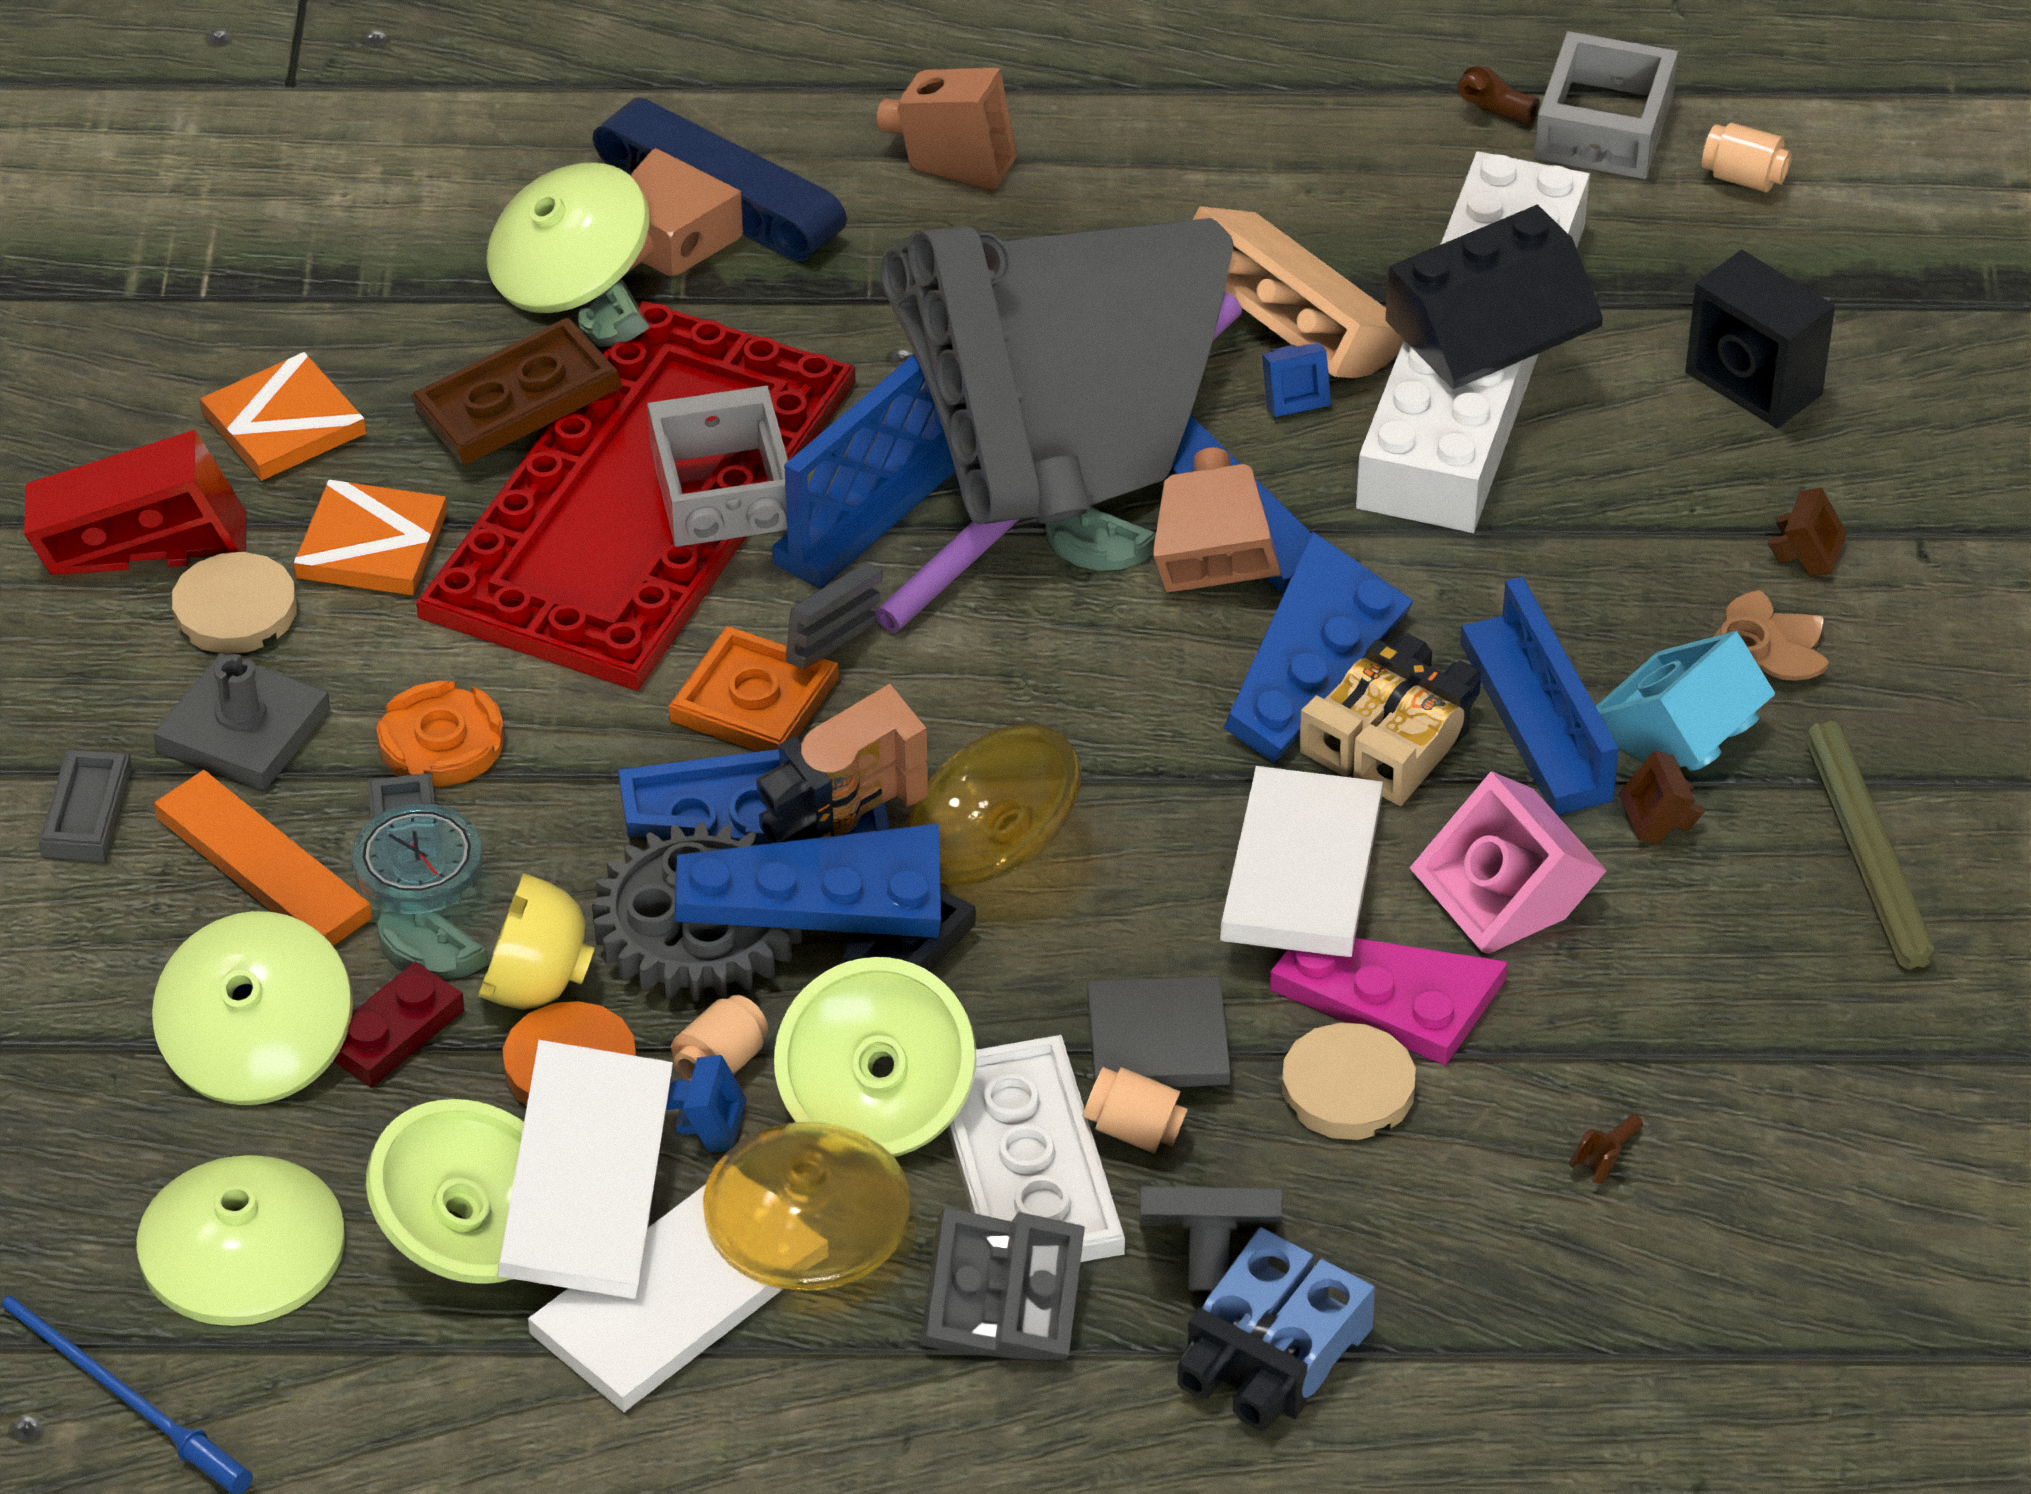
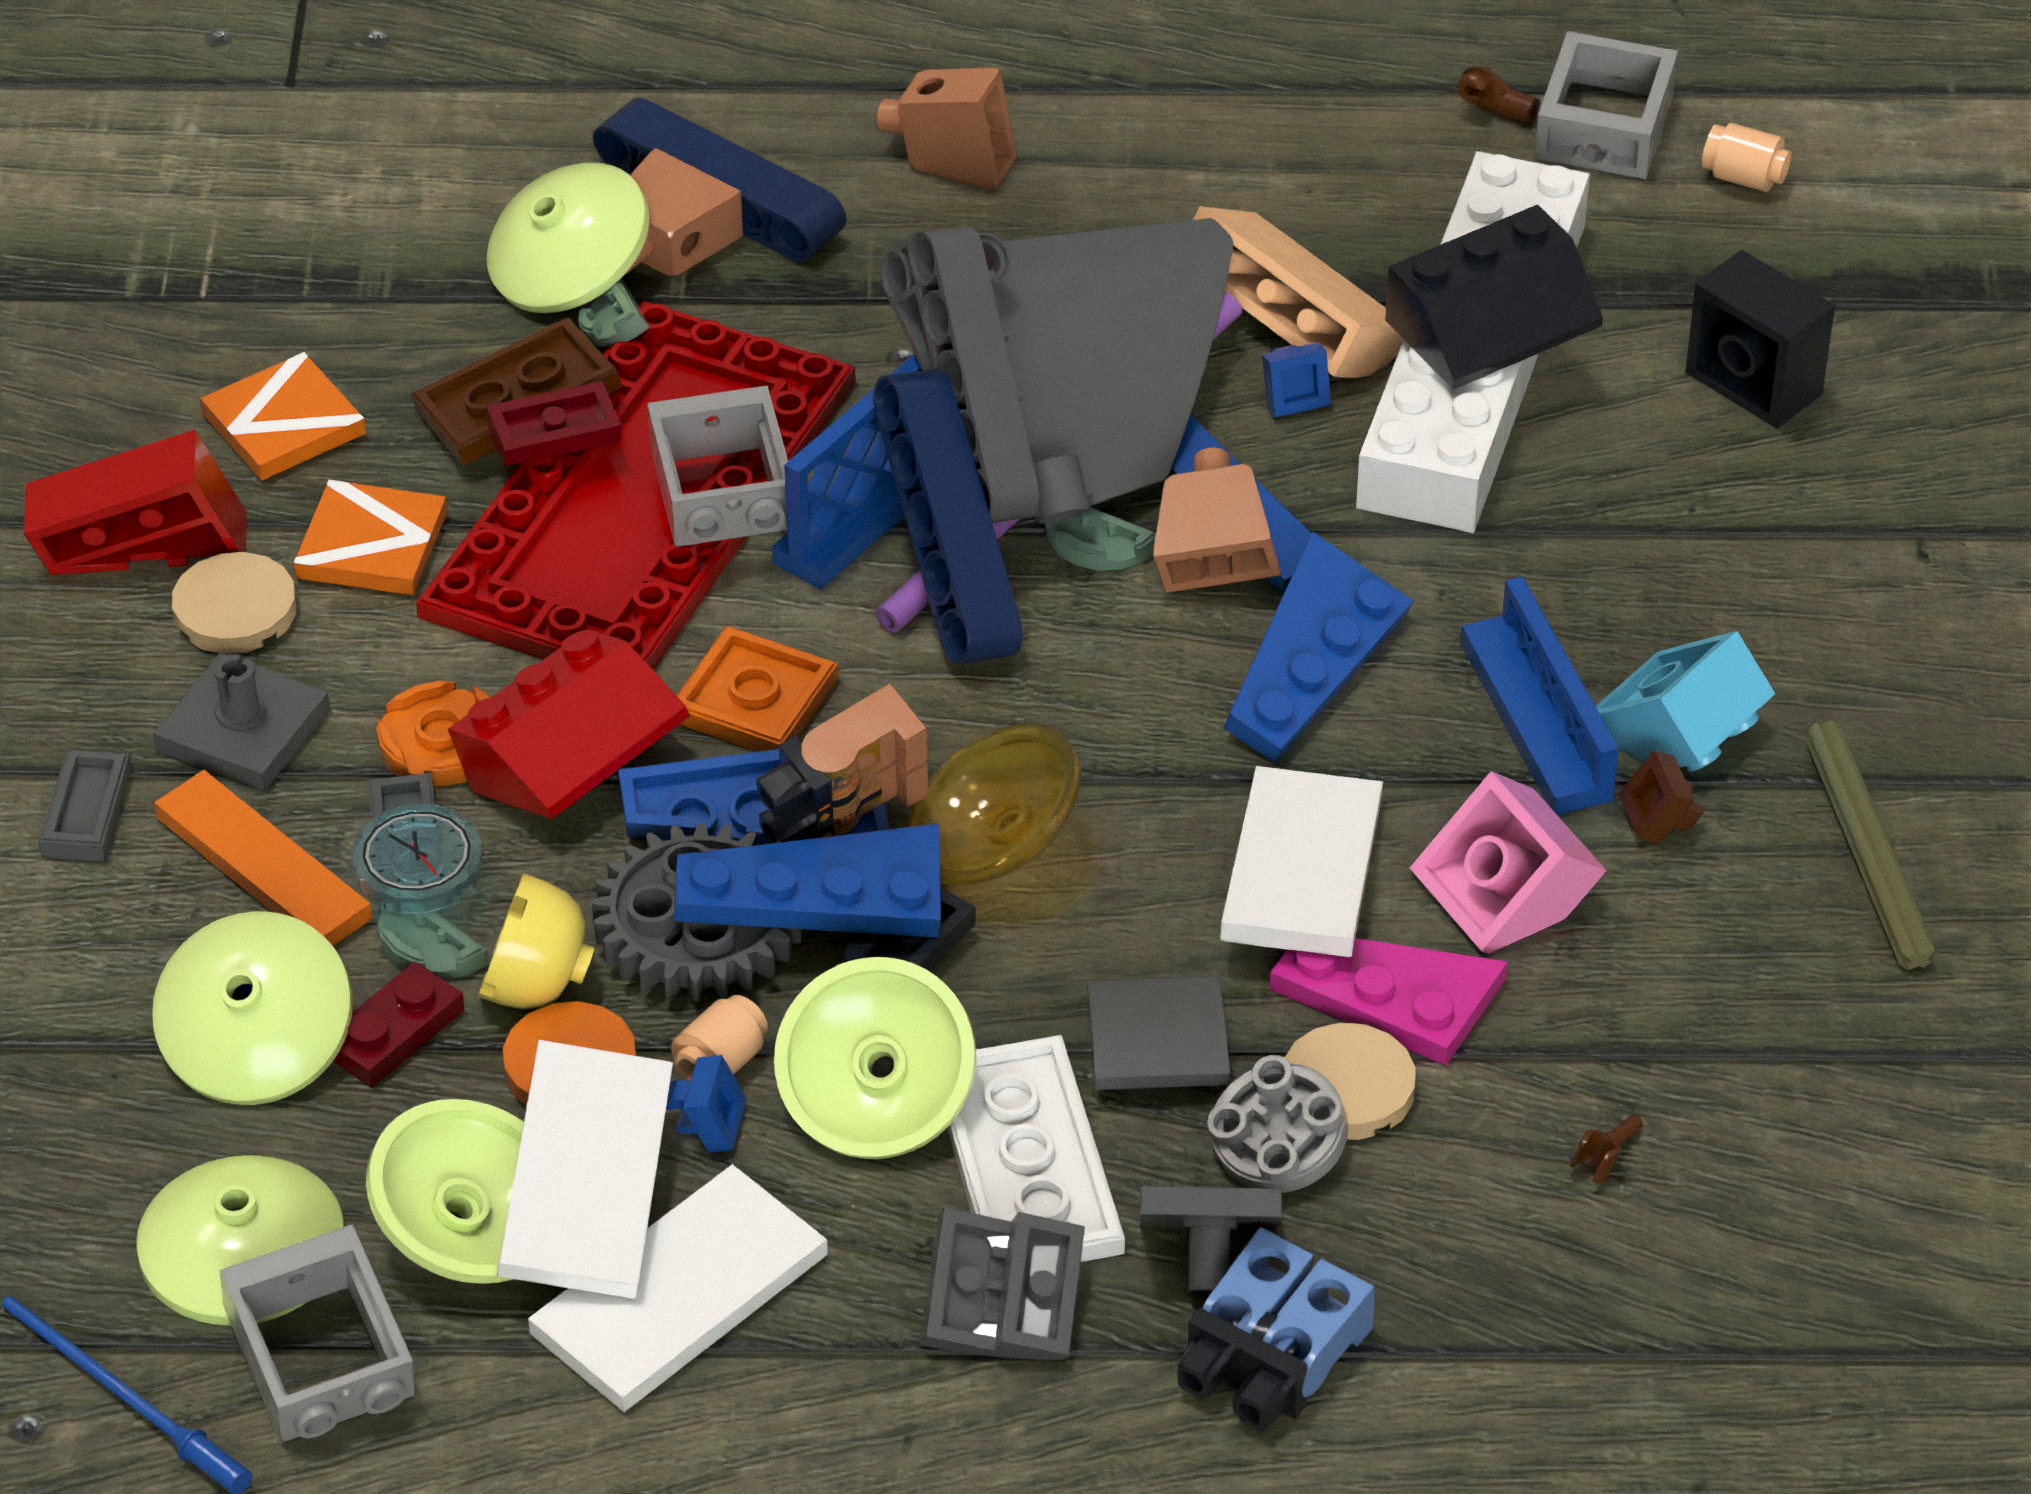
(298, 1276): none -> light grey window
(553, 423): none -> dark red plate
(565, 724): none -> red slope
(806, 1206): clear yellow dish -> none
(833, 616): dark grey tile -> none
(947, 516): none -> dark blue beam
(1135, 1109): light nougat brick -> none
(1278, 1126): none -> light grey tile
(1391, 713): hips -> none
(1778, 641): medium nougat plate -> none
(1810, 534): reddish brown tile -> none

